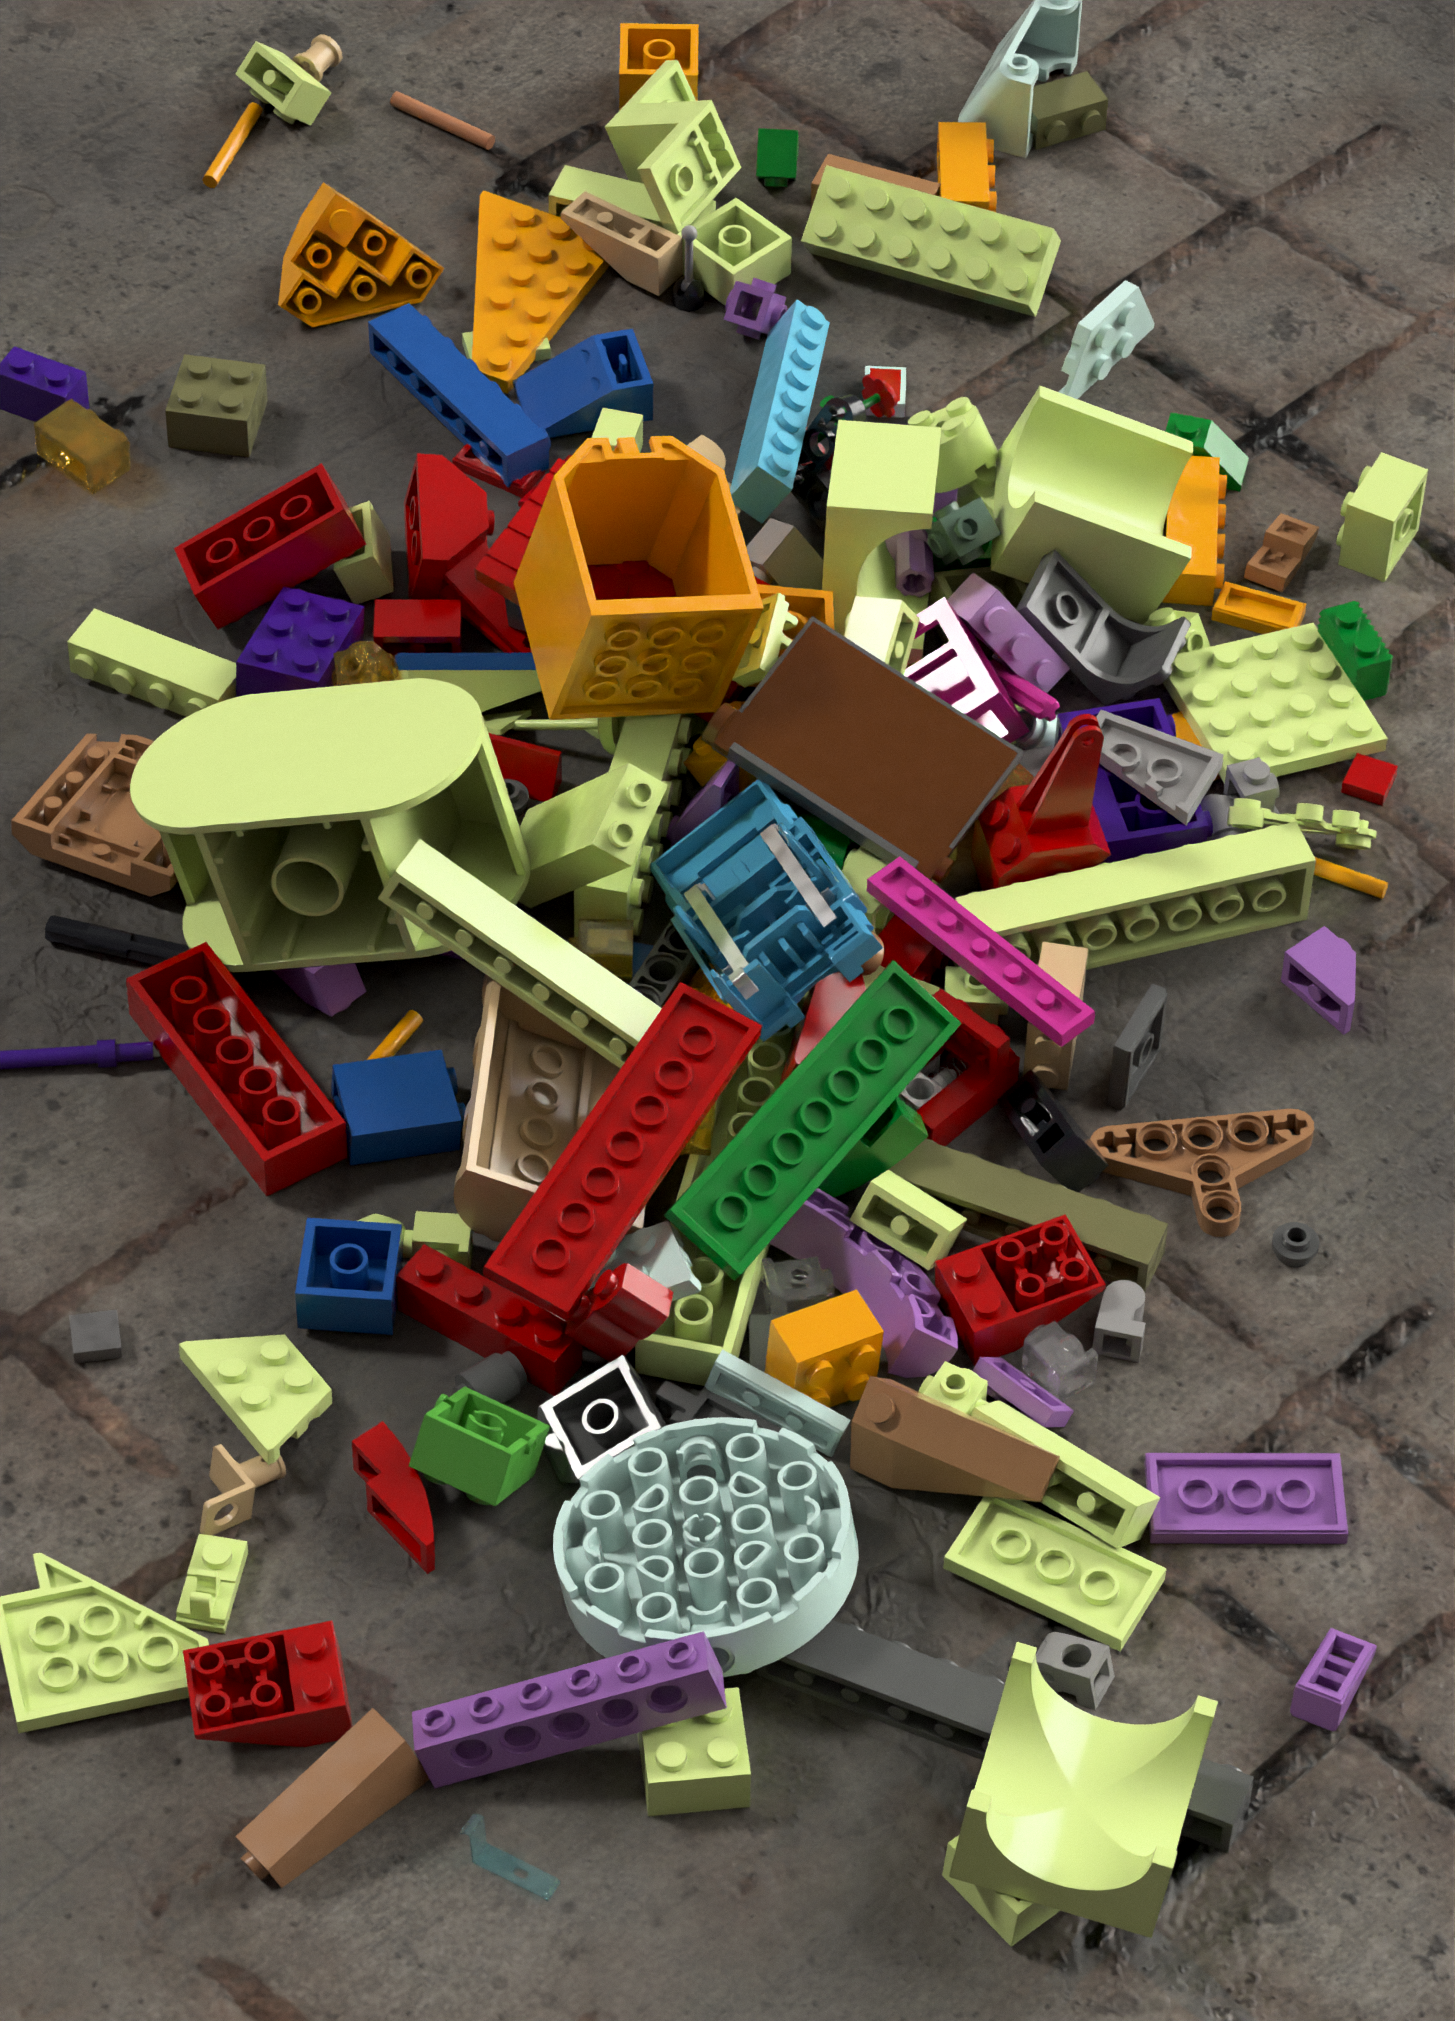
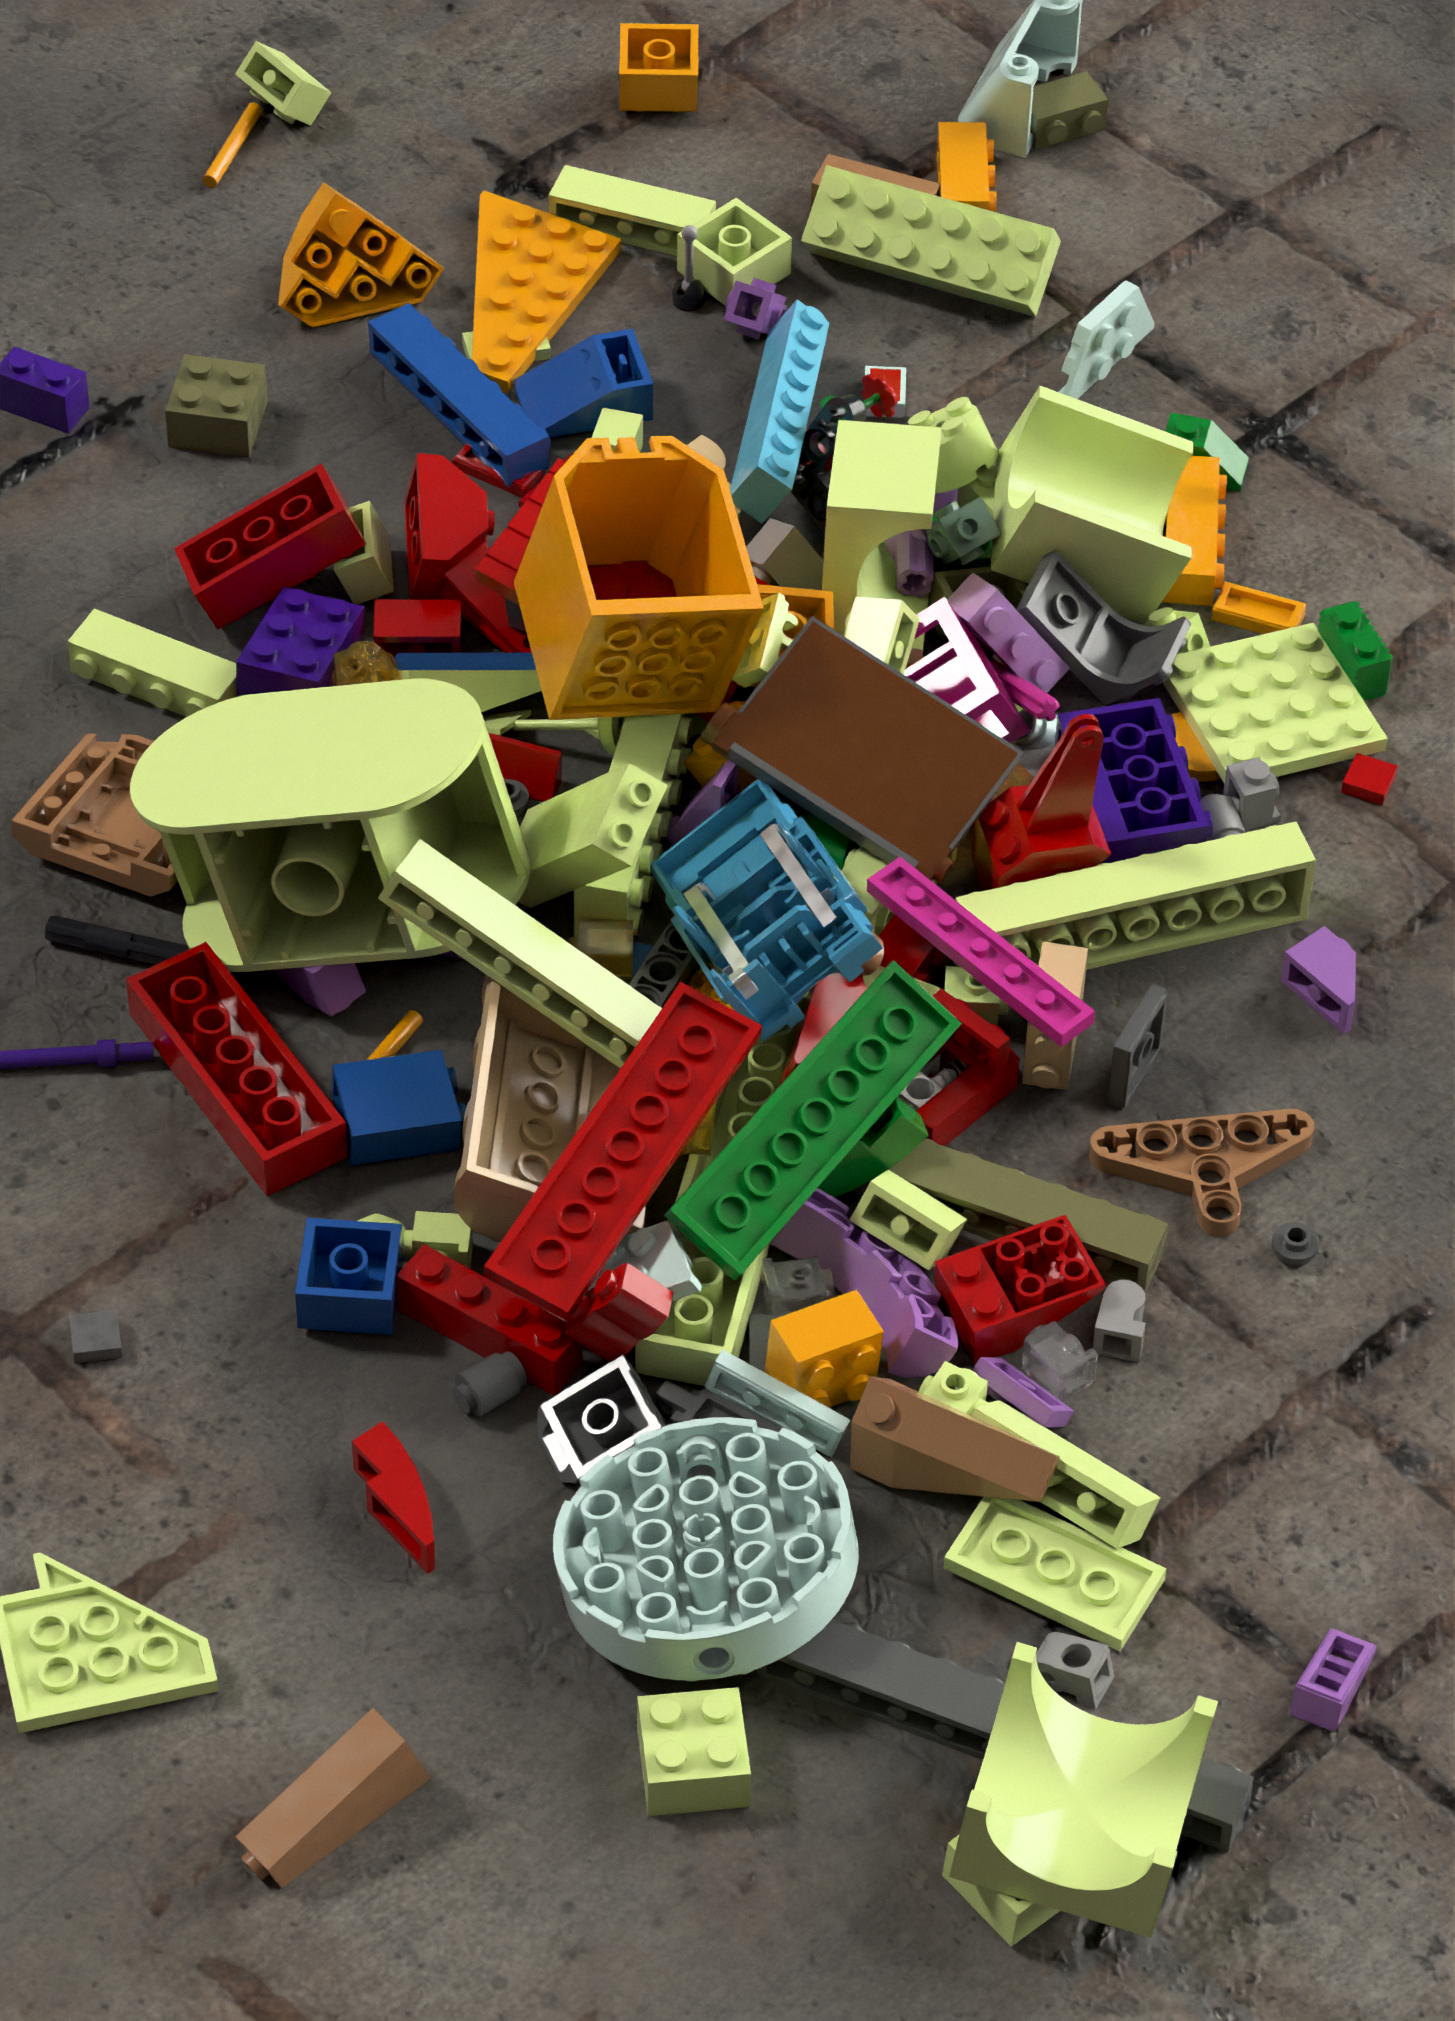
(82, 446): clear yellow brick -> none
(211, 1583): yellowish green plate -> none
(237, 1487): tan bracket -> none
(260, 1387): yellowish green wing -> none
(270, 1688): red slope -> none
(319, 57): tan bush -> none
(442, 120): nougat bar -> none
(478, 1446): bright green brick -> none
(504, 1863): clear light blue piece -> none
(568, 1709): medium lavender brick -> none
(628, 243): tan slope -> none
(673, 146): yellowish green bracket -> none
(777, 156): green slope -> none
(1052, 1133): black slope -> none
(1158, 764): light grey wing -> none
(1247, 1498): medium lavender tile -> none
(1282, 552): medium nougat slope -> none
(1345, 825): yellowish green plant -> none
(1350, 878): light orange bar -> none
(1381, 516): yellowish green brick -> none

